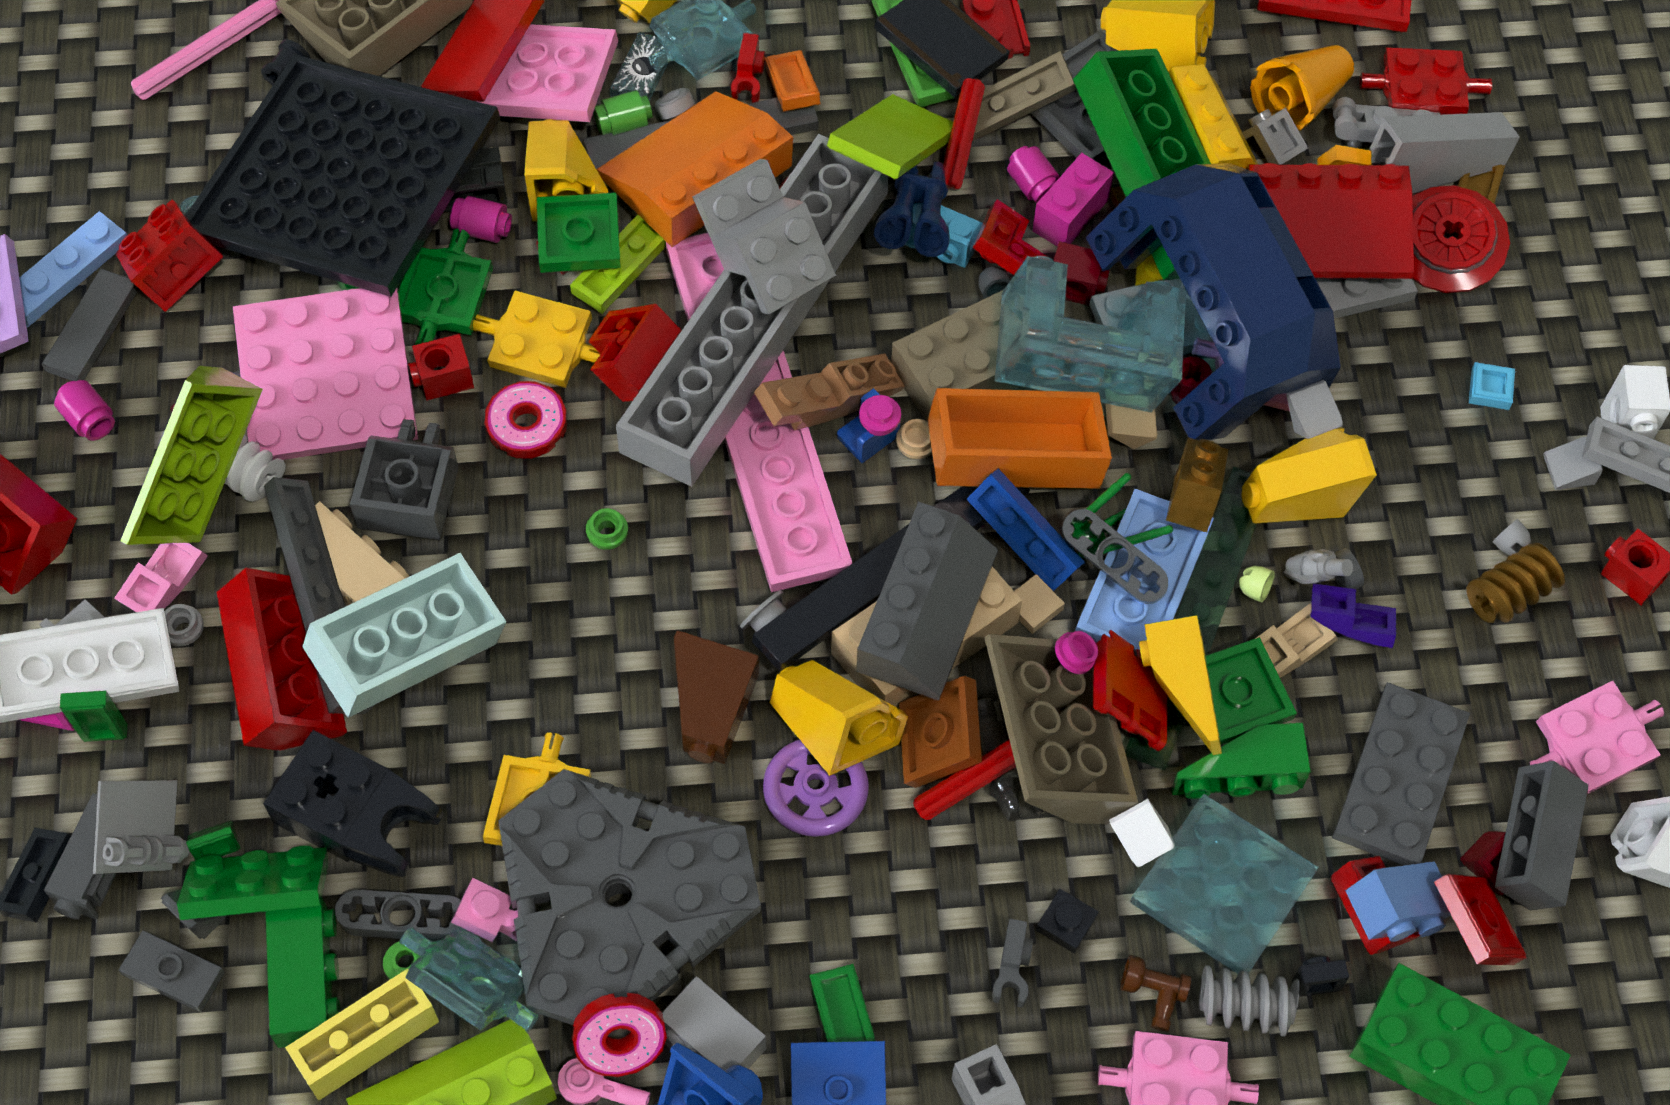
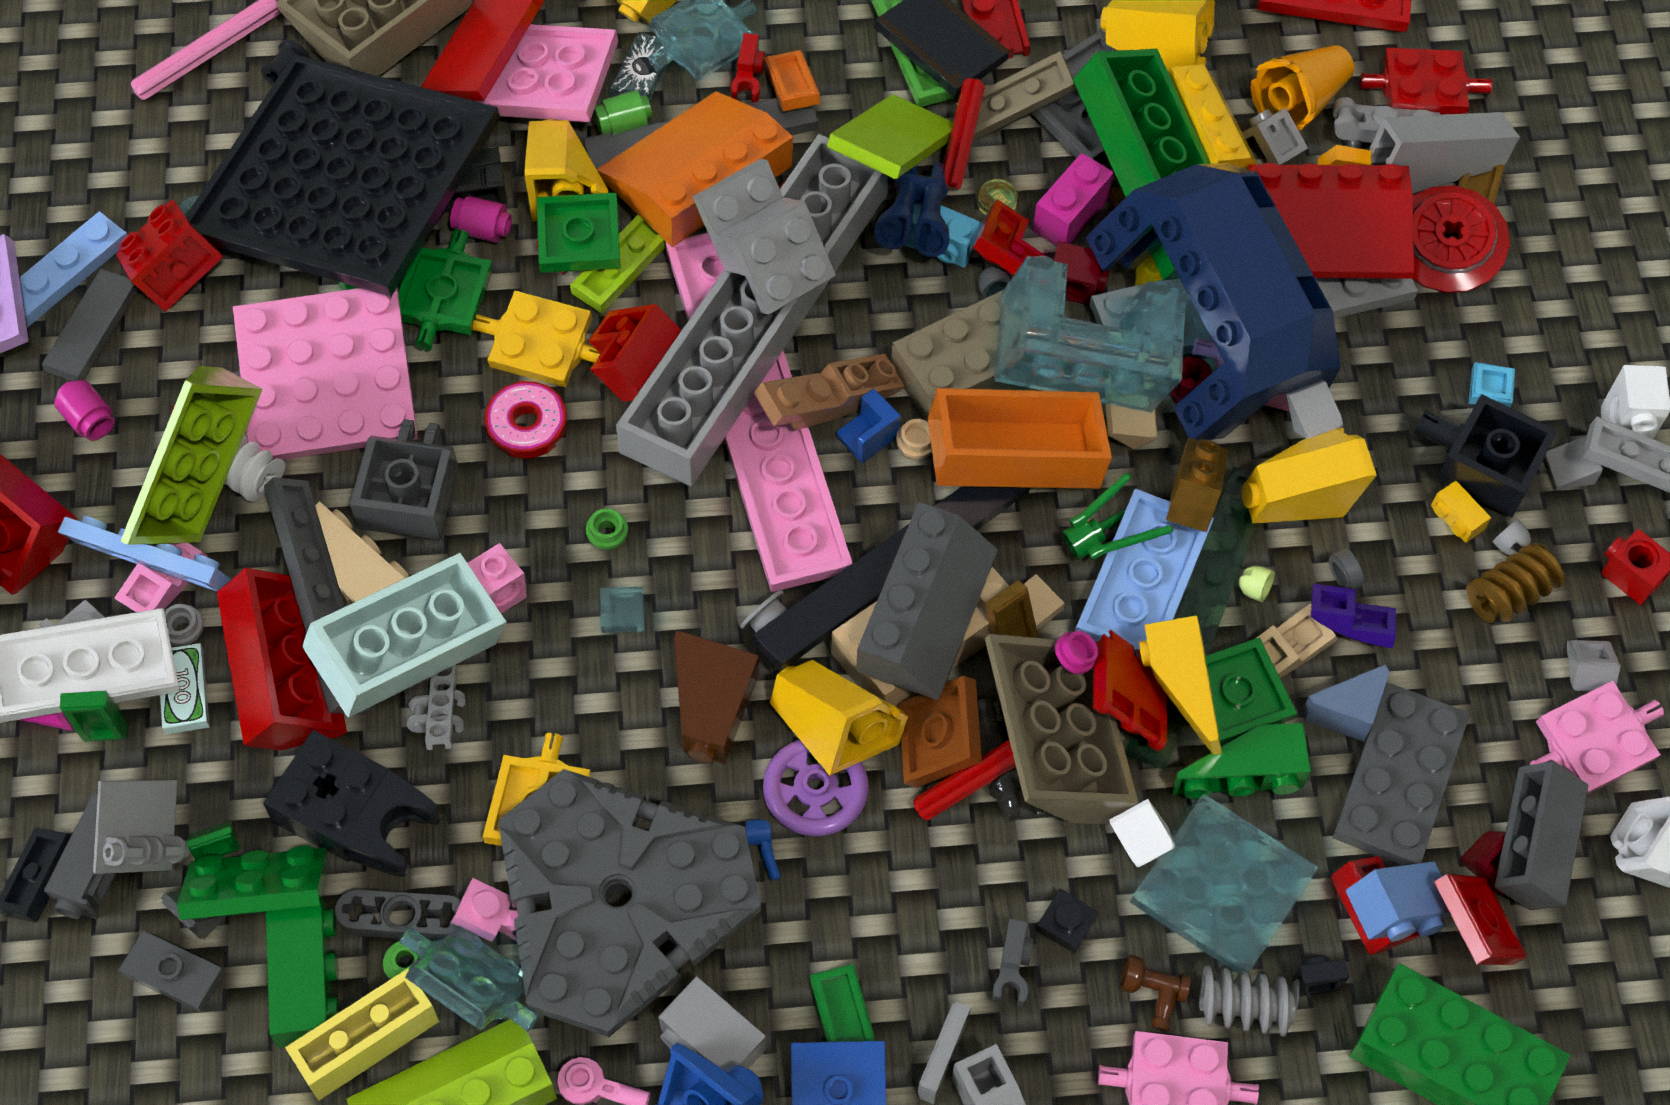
(162, 558): none -> light blue plate
(188, 707): none -> light aqua tile
(425, 707): none -> light grey piece
(436, 353): red brick -> none
(500, 577): none -> bright pink brick
(622, 609): none -> clear light blue tile
(622, 1055): tile -> none
(674, 103): light grey tile -> none
(759, 833): none -> blue hand
(880, 415): dark pink plate -> none
(943, 1052): none -> light grey tile
(999, 190): none -> clear yellow tile
(1012, 612): none -> pearl gold tile
(1025, 529): blue plate -> none
(1032, 172): dark pink brick -> none
(1096, 528): dark grey beam -> none
(1316, 567): light grey piece -> none
(1348, 705): none -> sand blue slope
(1460, 511): none -> yellow piece
(1490, 453): none -> black brick
(1591, 664): none -> light grey slope

